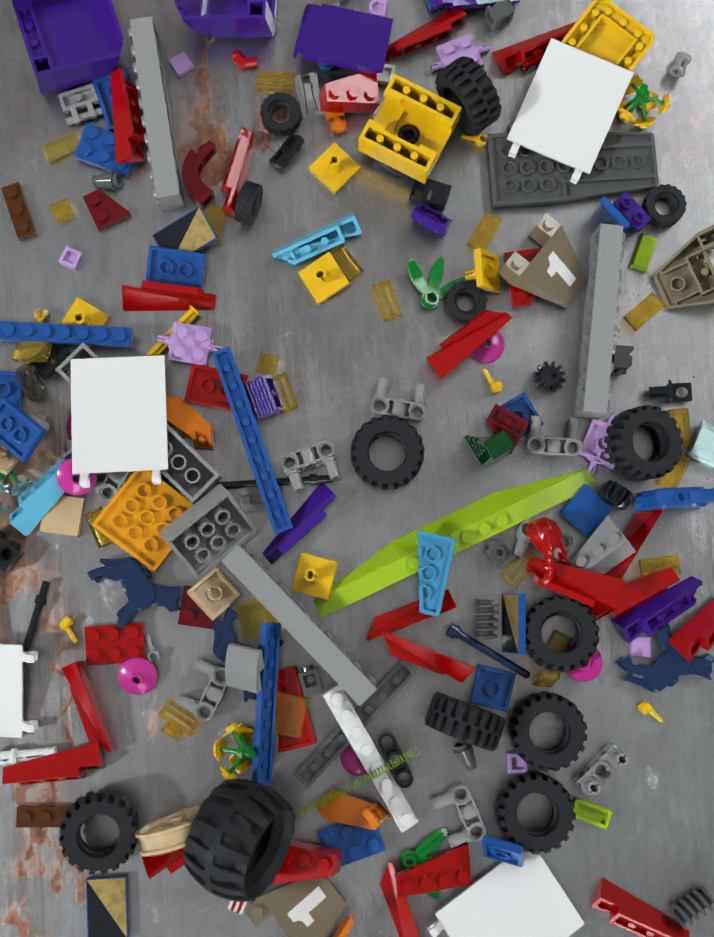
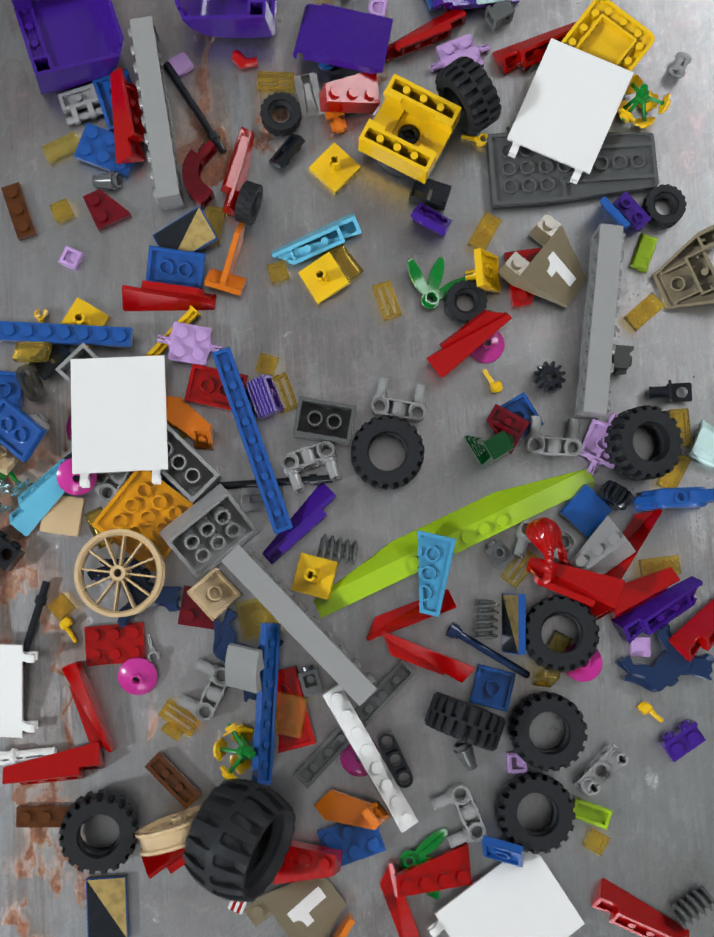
(61, 607): none -> clear yellow tile
(119, 573): none -> tan wheel
(173, 780): none -> reddish brown plate
(213, 135): none -> black bar
(225, 279): none -> orange piece
(278, 272): none -> clear yellow tile
(324, 421): none -> dark grey brick
(338, 549): none -> dark grey piece
(339, 789): lime piece -> none
(385, 77): white plate -> none
(596, 841): none -> clear yellow tile
(682, 739): none -> dark purple bracket

